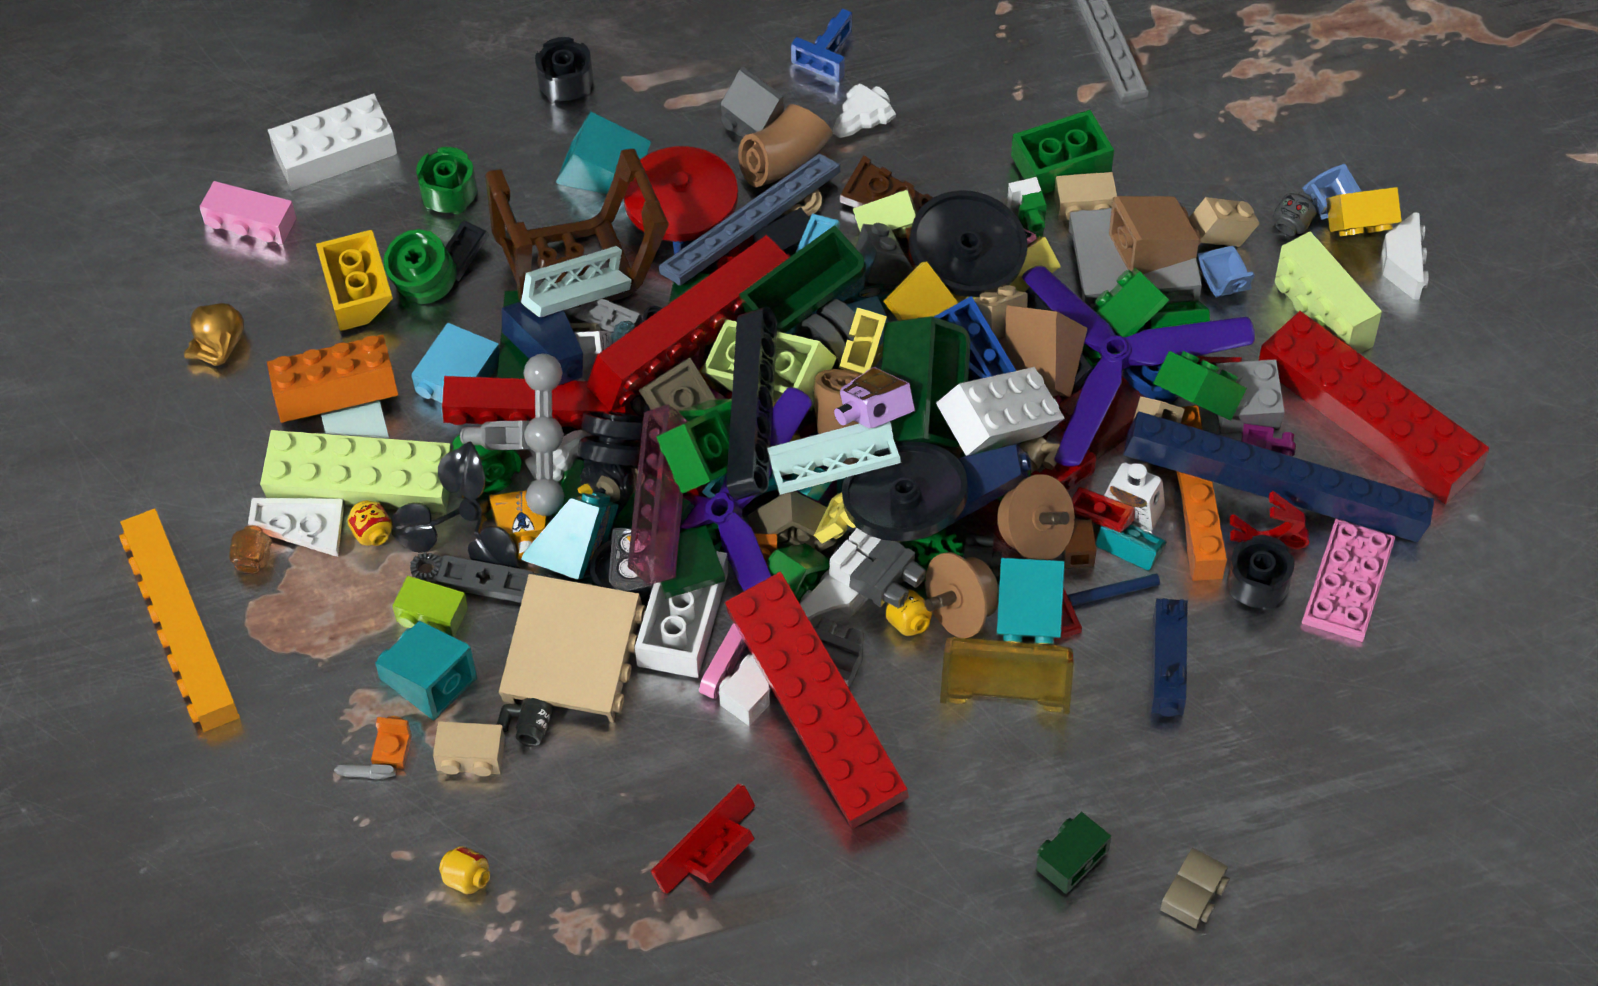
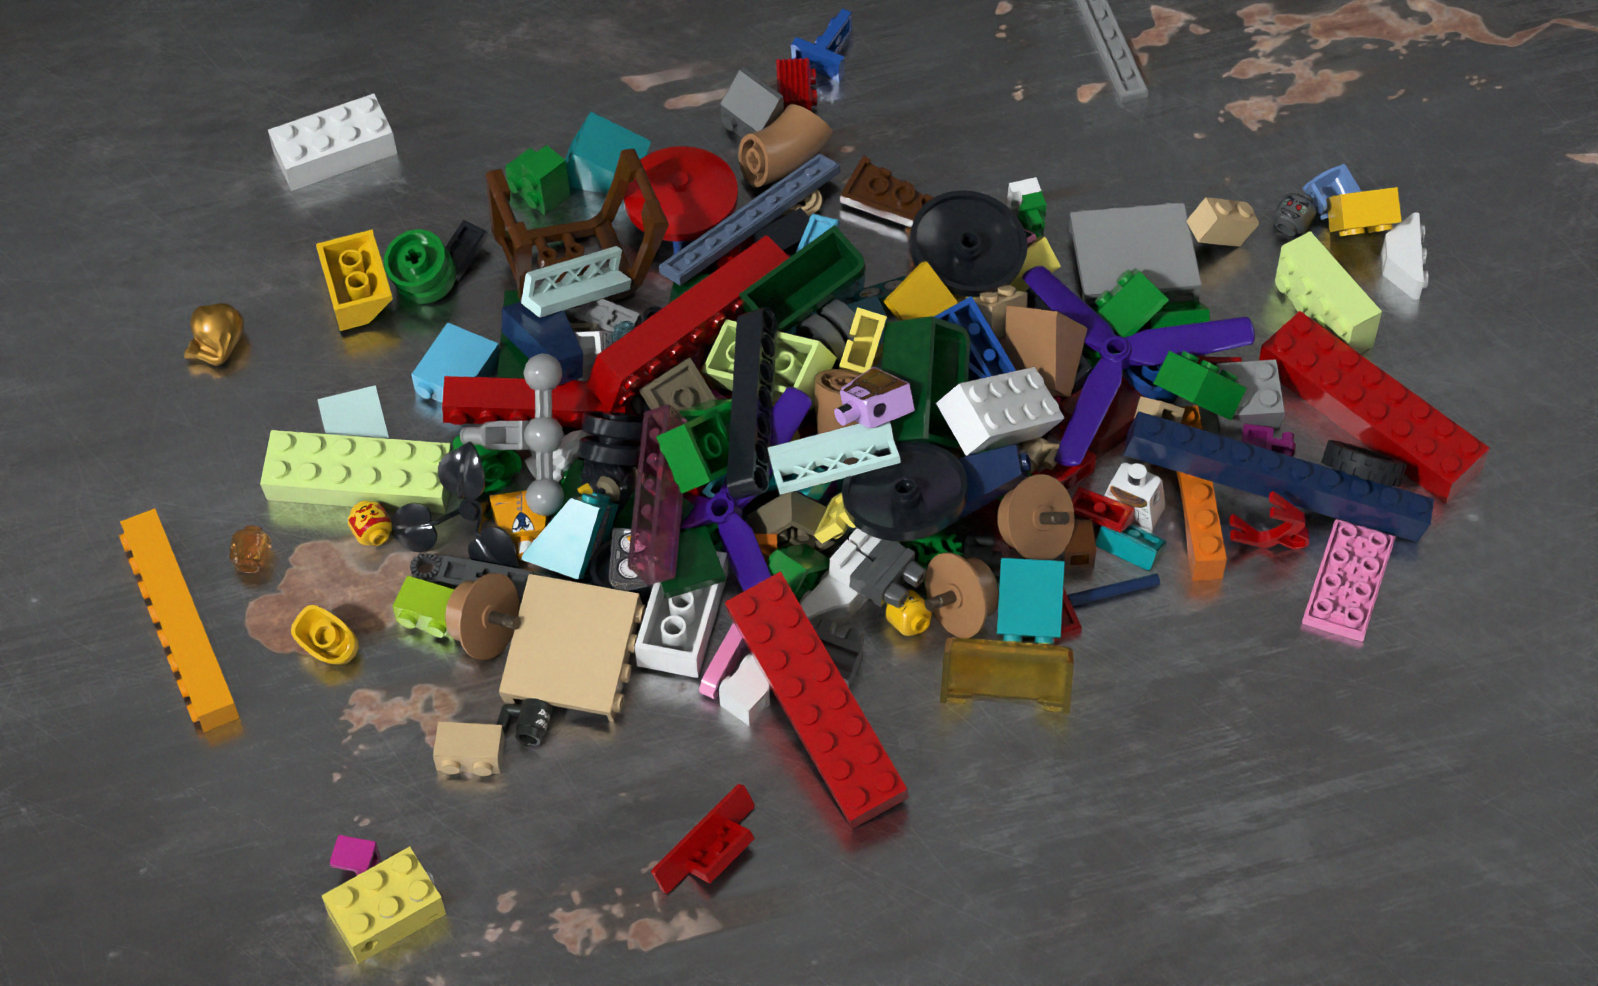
(248, 212): bright pink brick -> none
(302, 521): white wing -> none
(325, 636): none -> yellow piece
(331, 378): orange brick -> none
(354, 854): none -> dark pink panel
(371, 771): light grey piece -> none
(384, 904): none -> light yellow piece
(391, 742): orange bracket -> none
(427, 668): teal slope -> none
(446, 180): green brick -> none
(463, 870): yellow head -> none
(483, 615): none -> medium nougat piece
(539, 178): none -> green brick
(564, 69): black brick -> none
(795, 82): none -> red brick
(863, 110): white rock -> none
(883, 255): dark grey slope -> none
(894, 211): yellowish green brick -> none
(1061, 149): green brick -> none
(1072, 851): dark green brick -> none
(1083, 193): tan brick -> none
(1152, 232): medium nougat slope -> none
(1169, 657): dark blue brick -> none
(1195, 888): dark tan brick -> none
(1225, 271): medium blue piece -> none
(1260, 572): black brick -> none
(1364, 463): none -> black tyre

